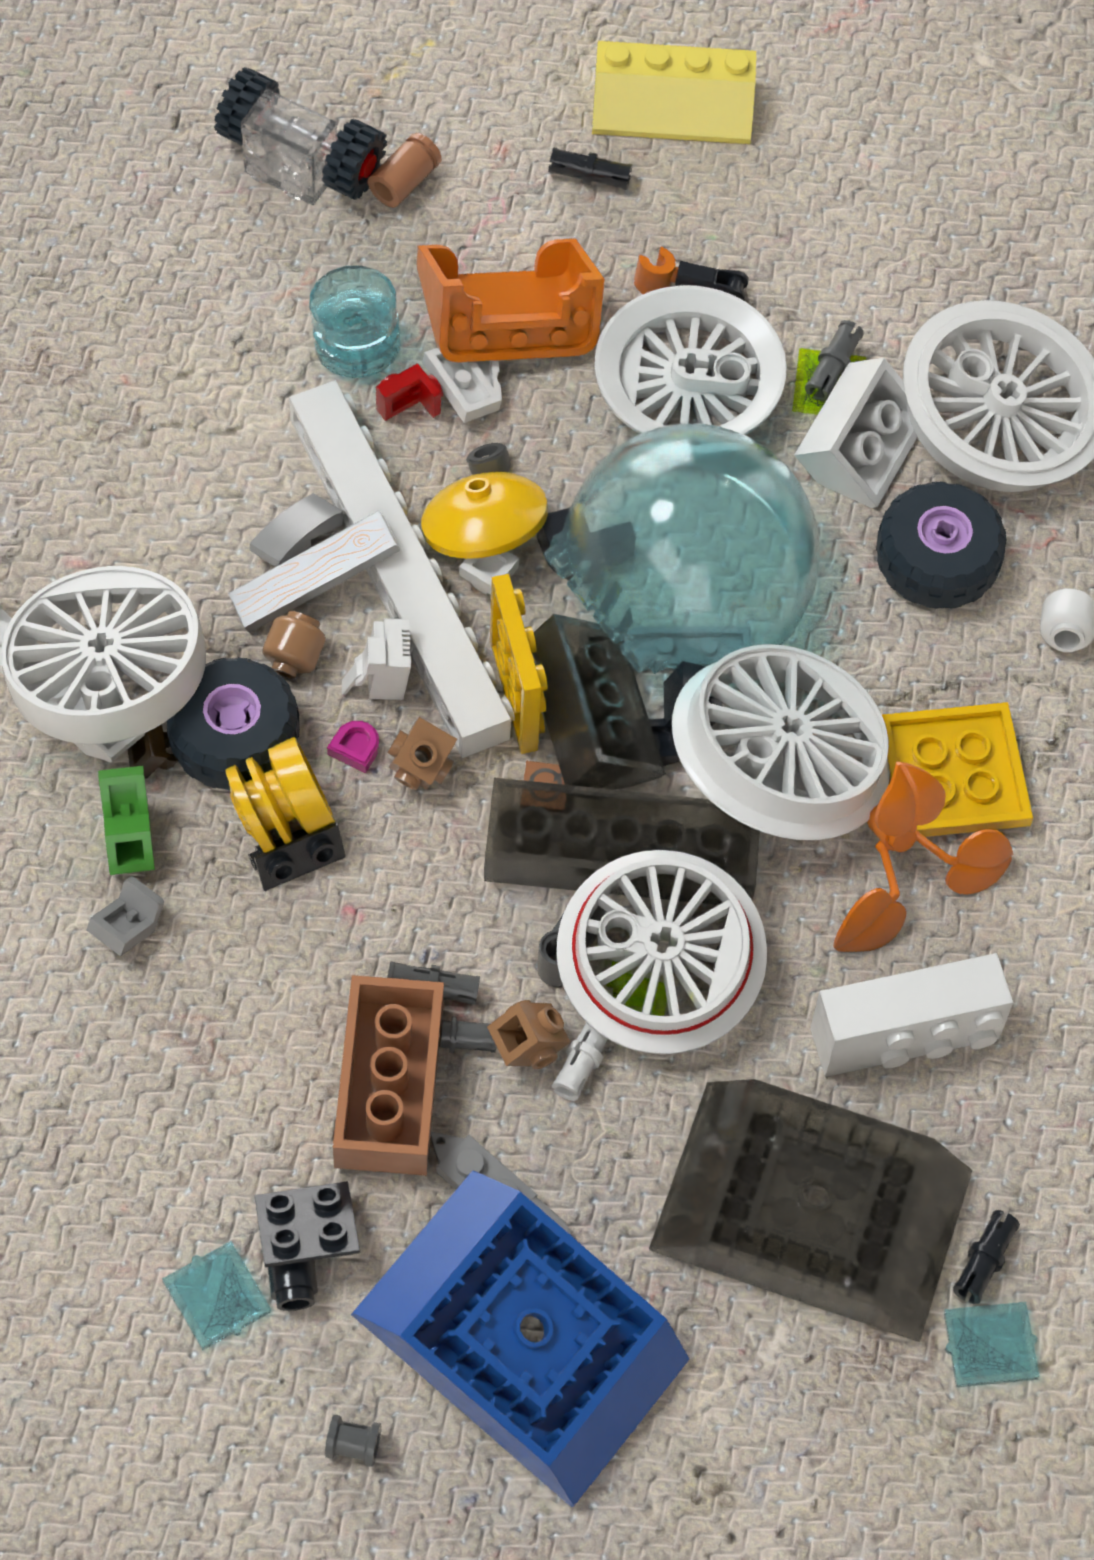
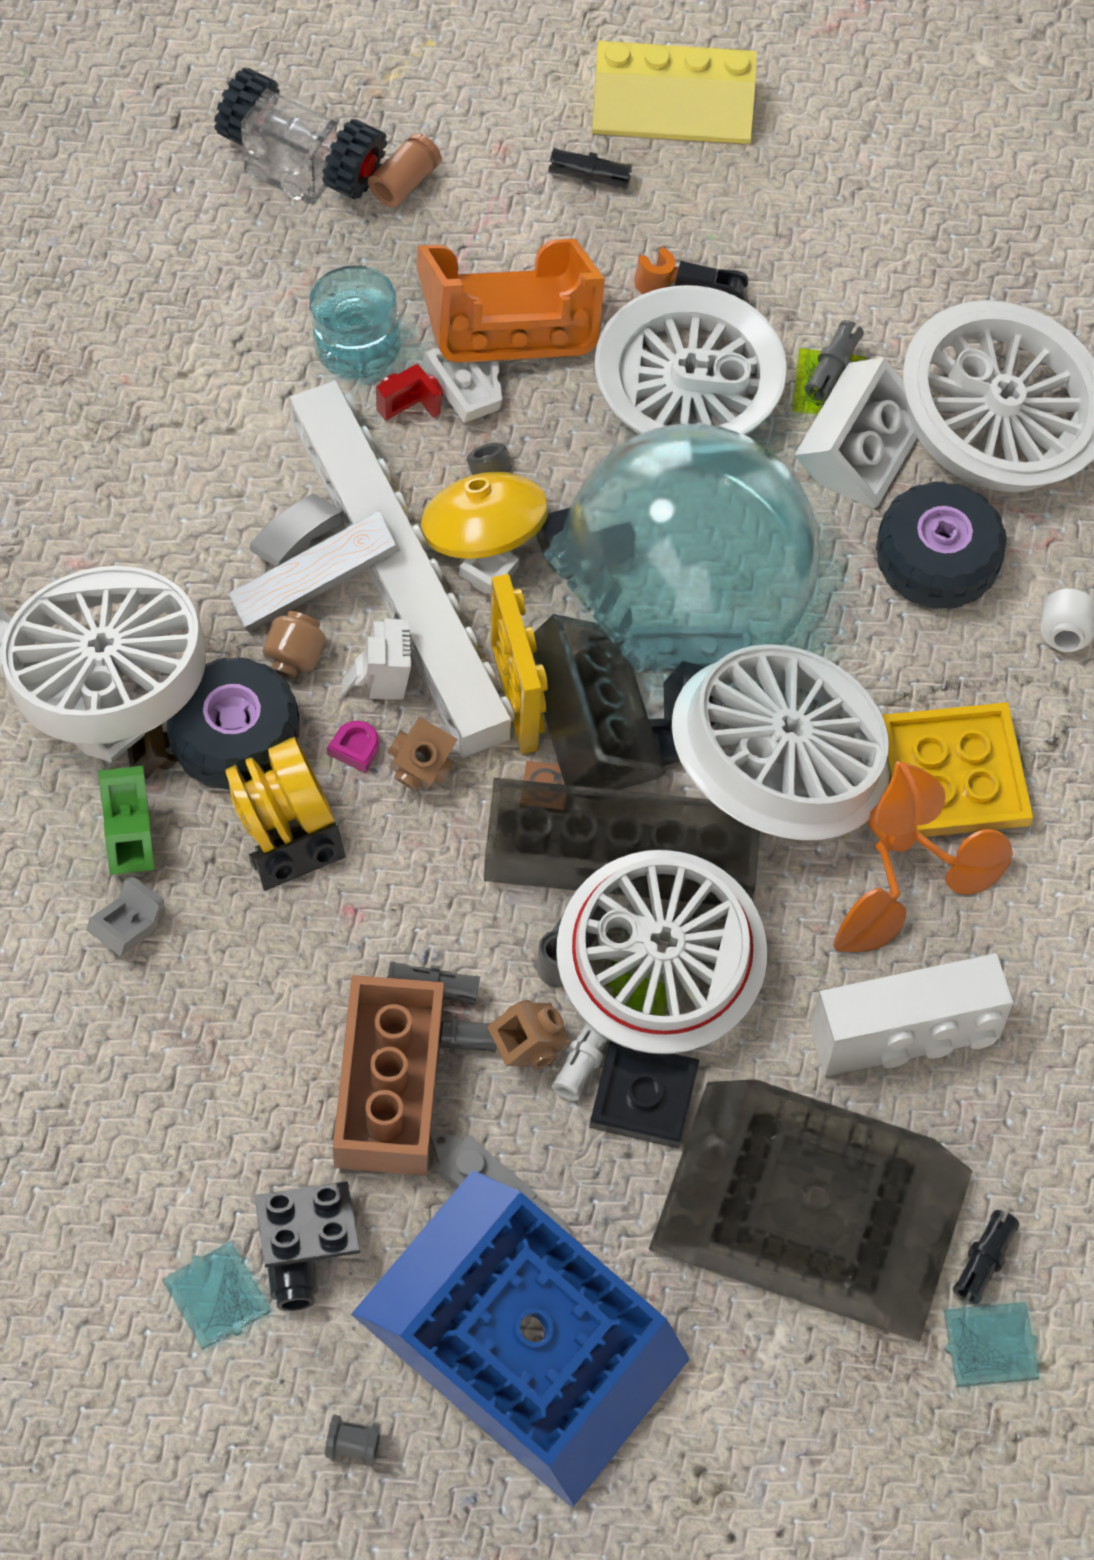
(644, 1095): none -> black tile

